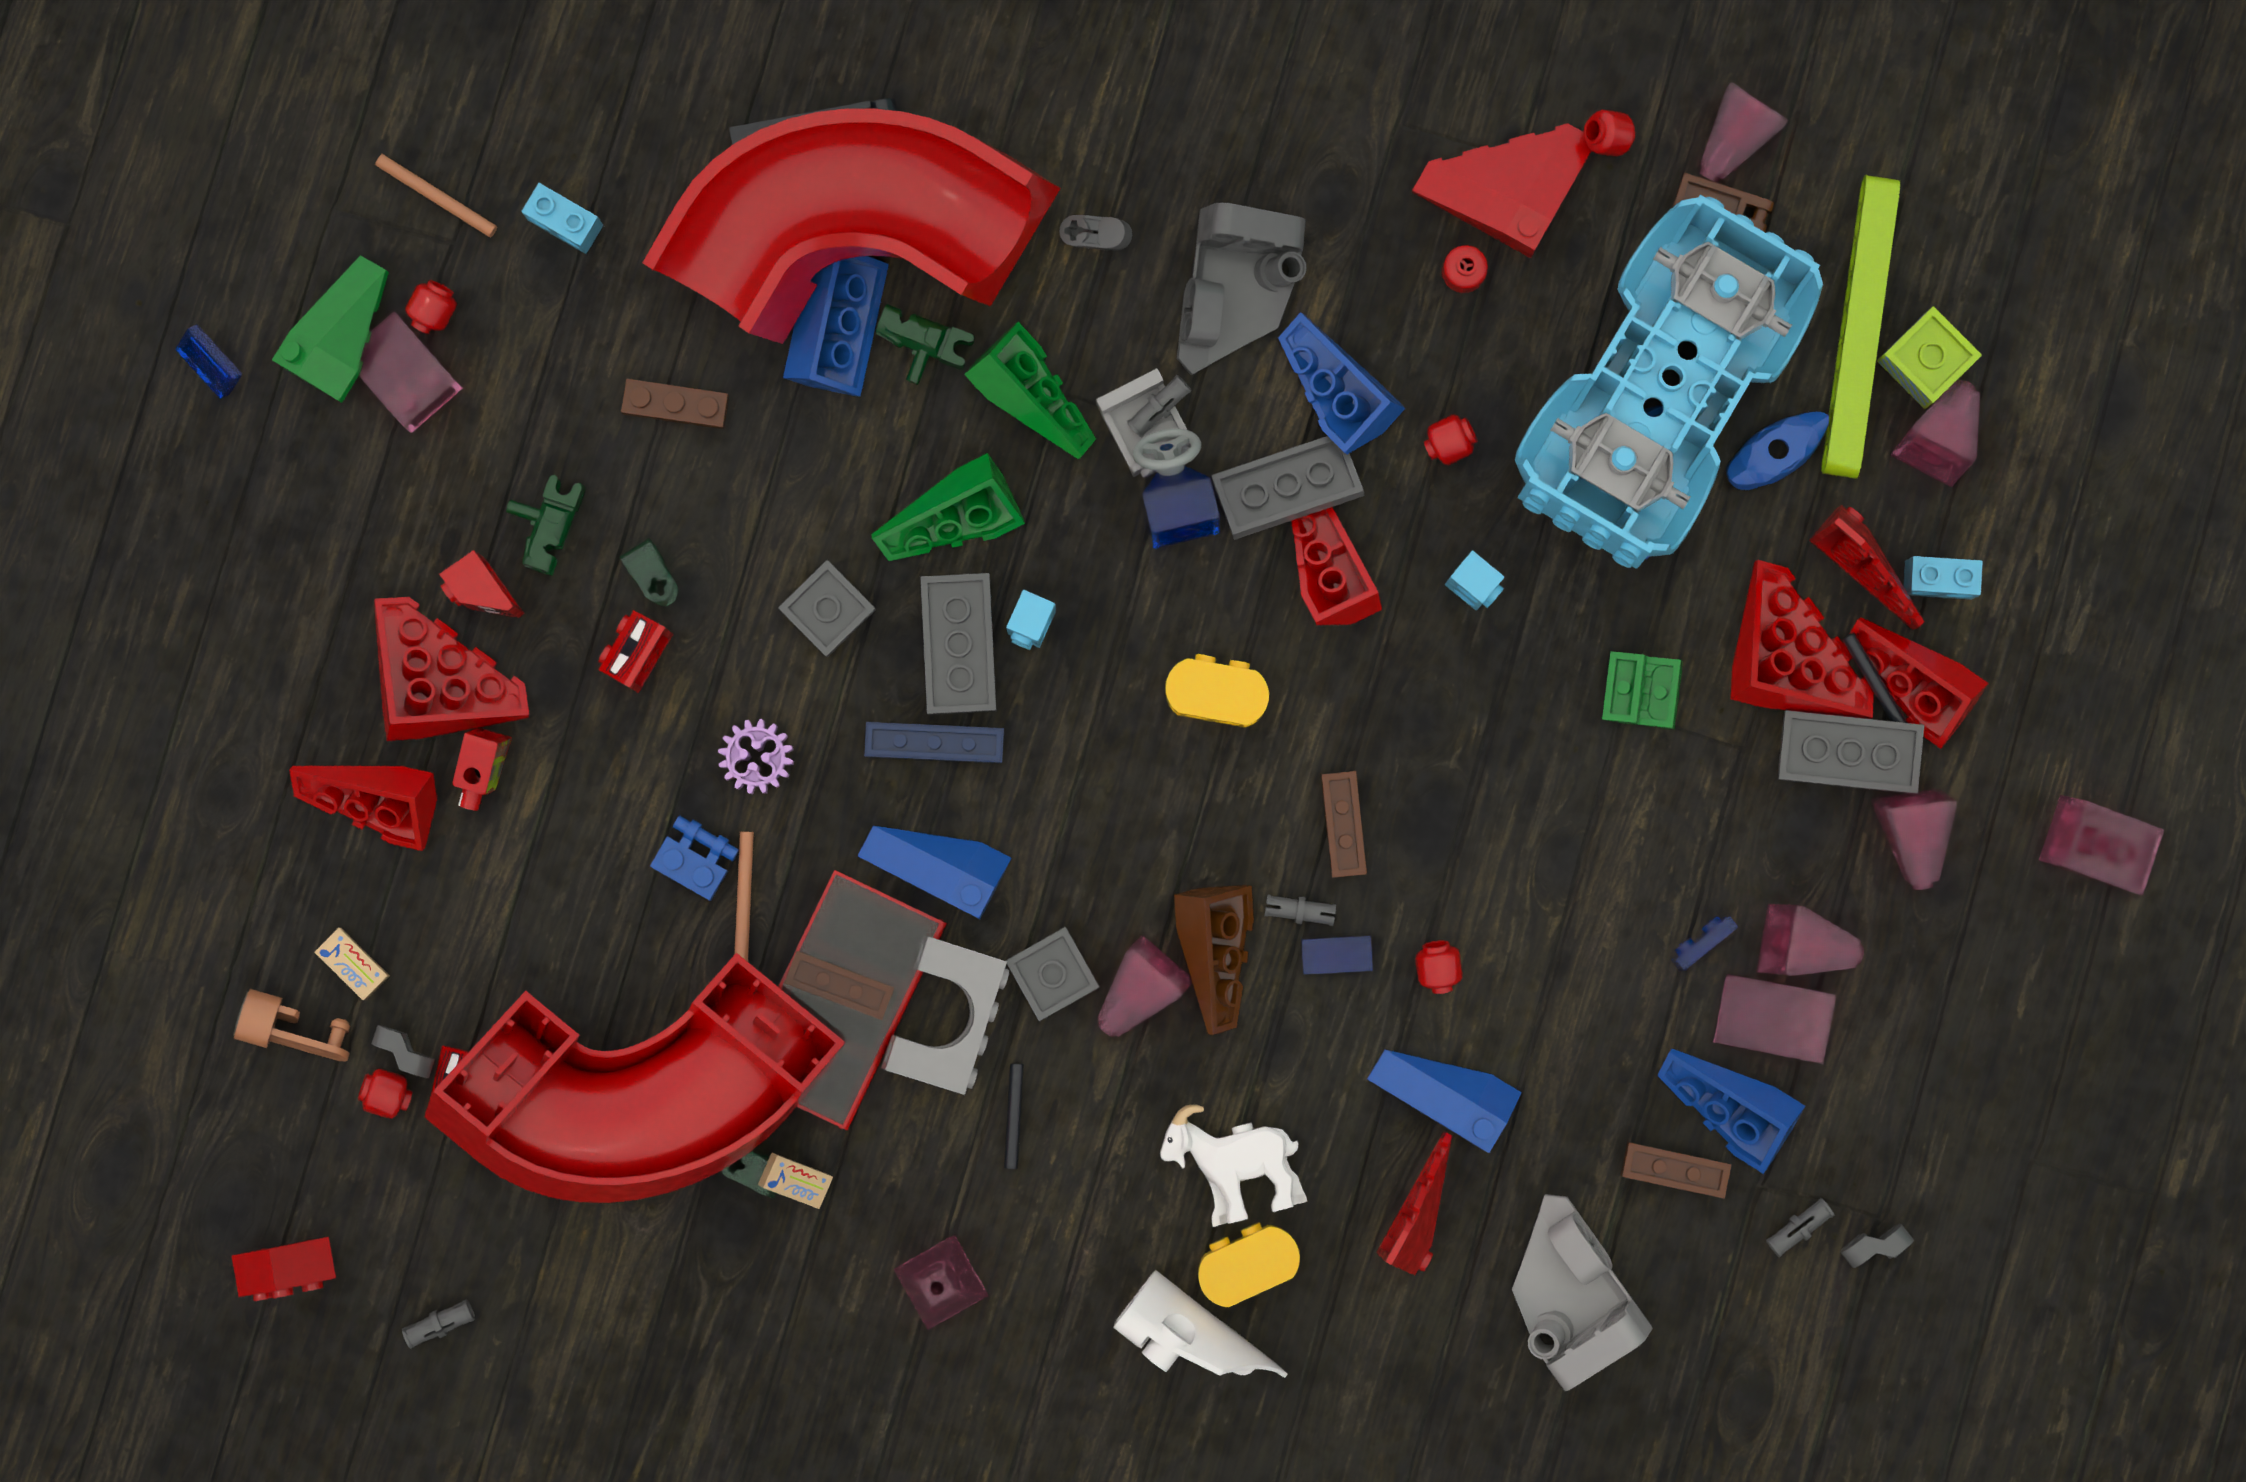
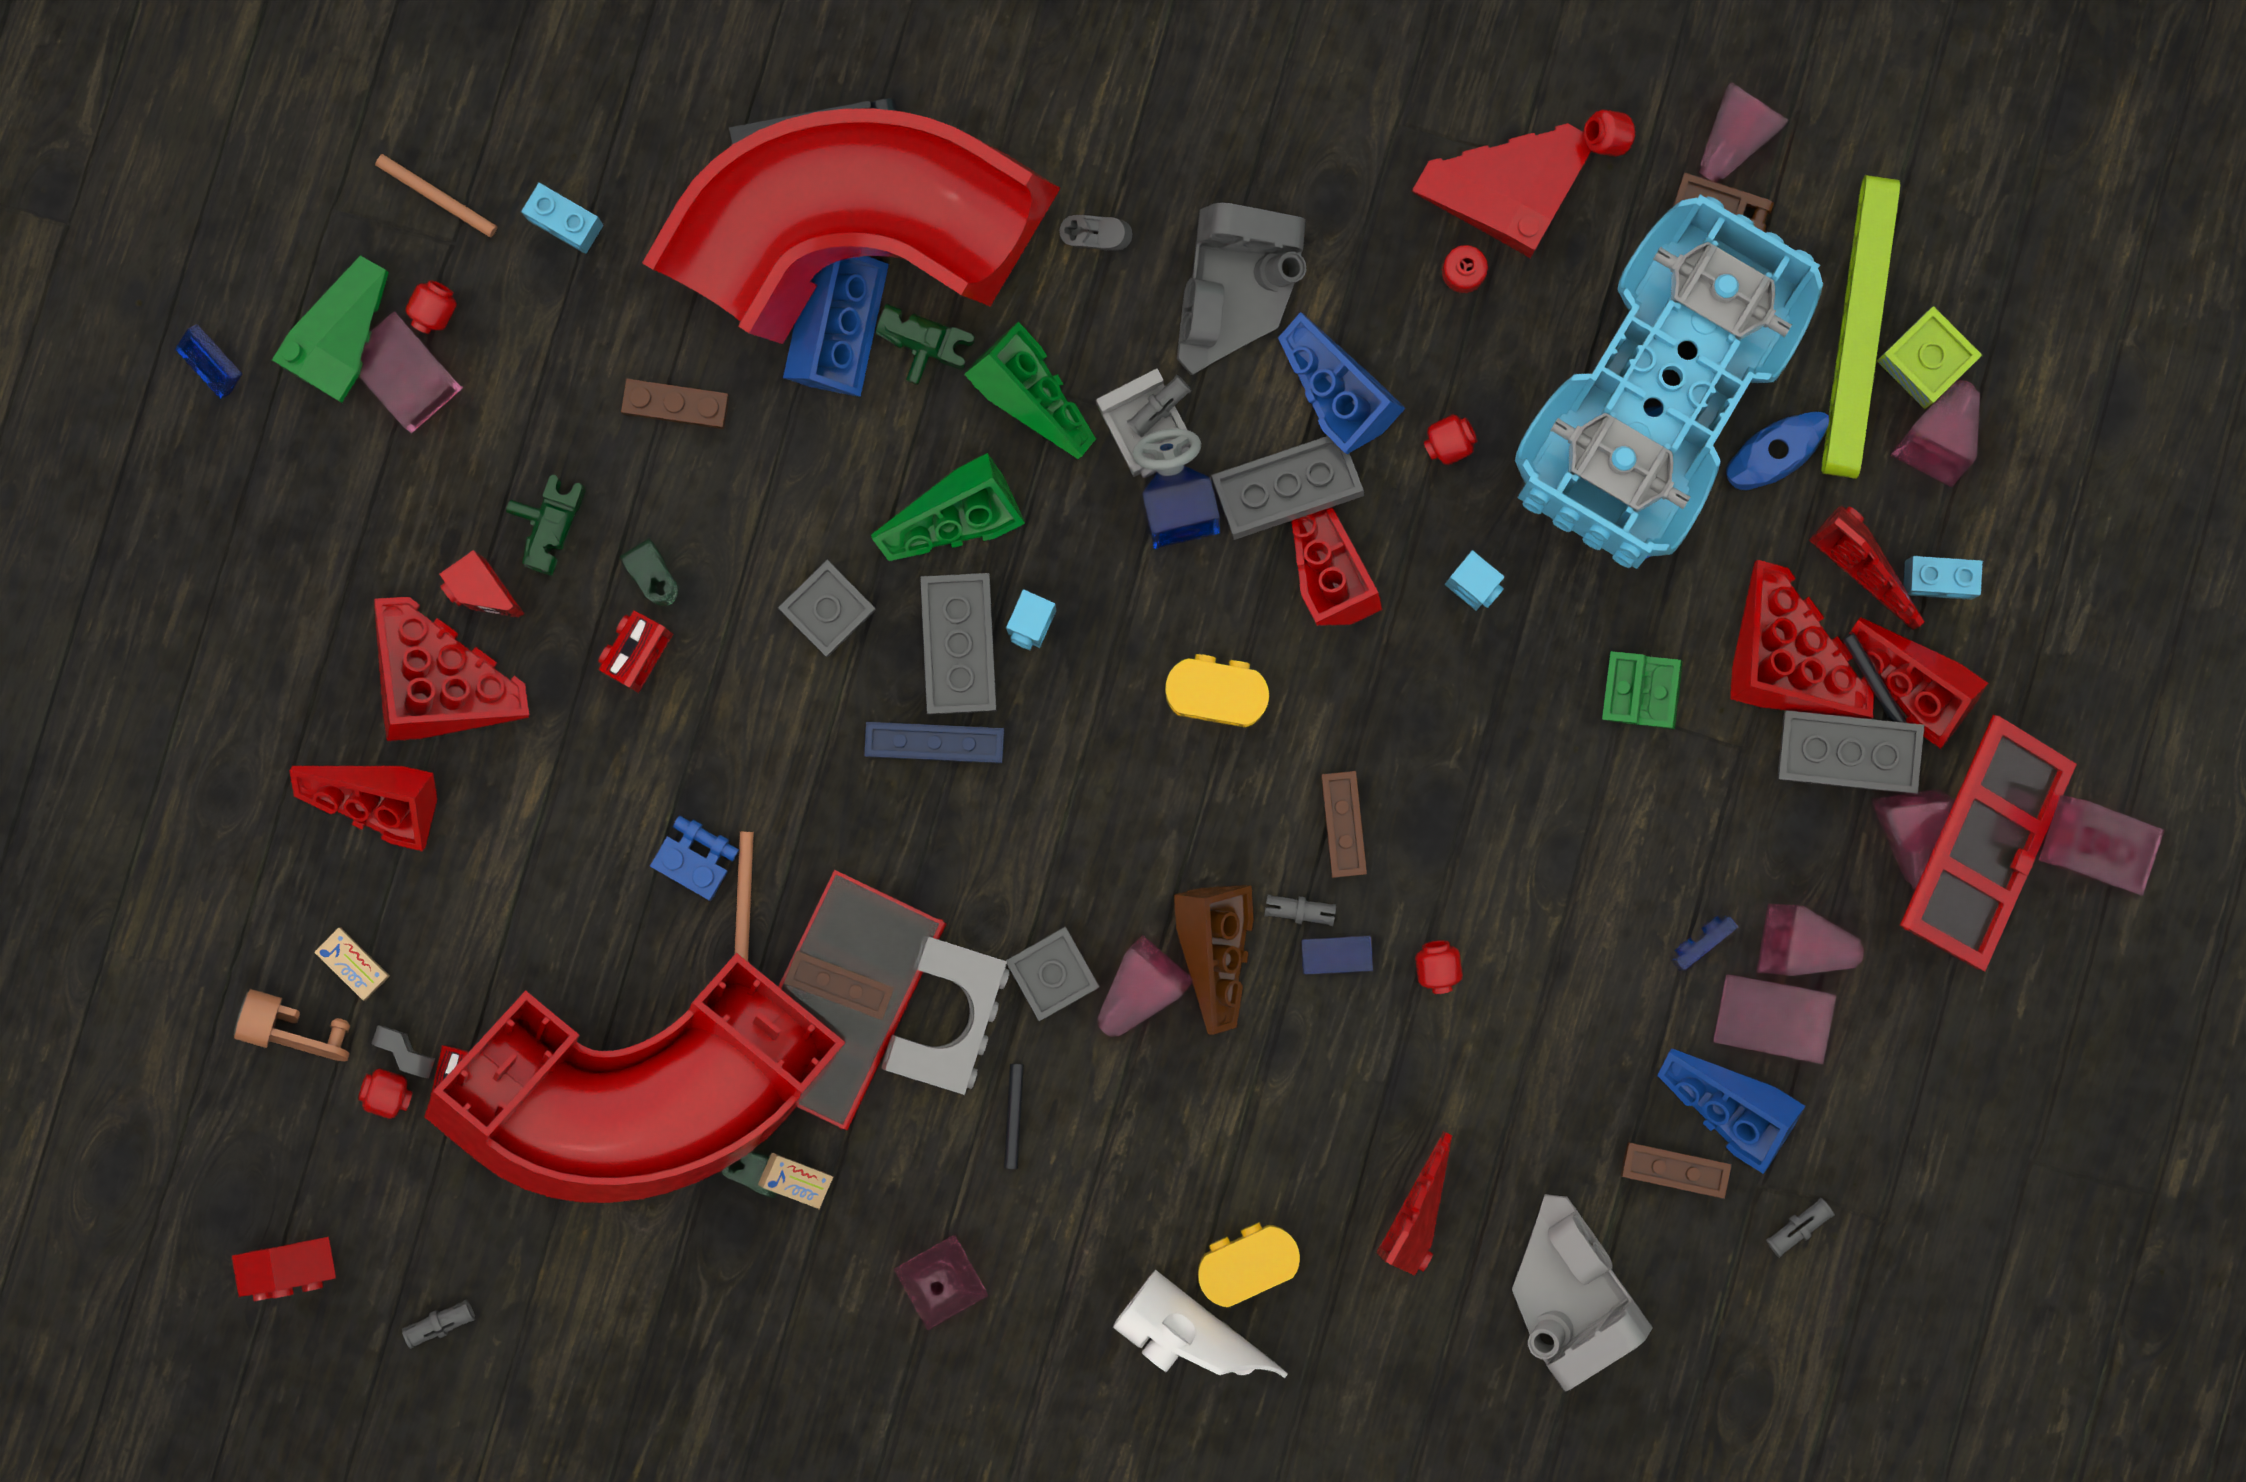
(486, 753): red torso -> none
(759, 737): lavender gear -> none
(946, 867): blue wedge -> none
(1234, 1159): white animal -> none
(1456, 1097): blue wedge -> none
(1889, 1244): dark grey piece -> none
(1988, 844): none -> door

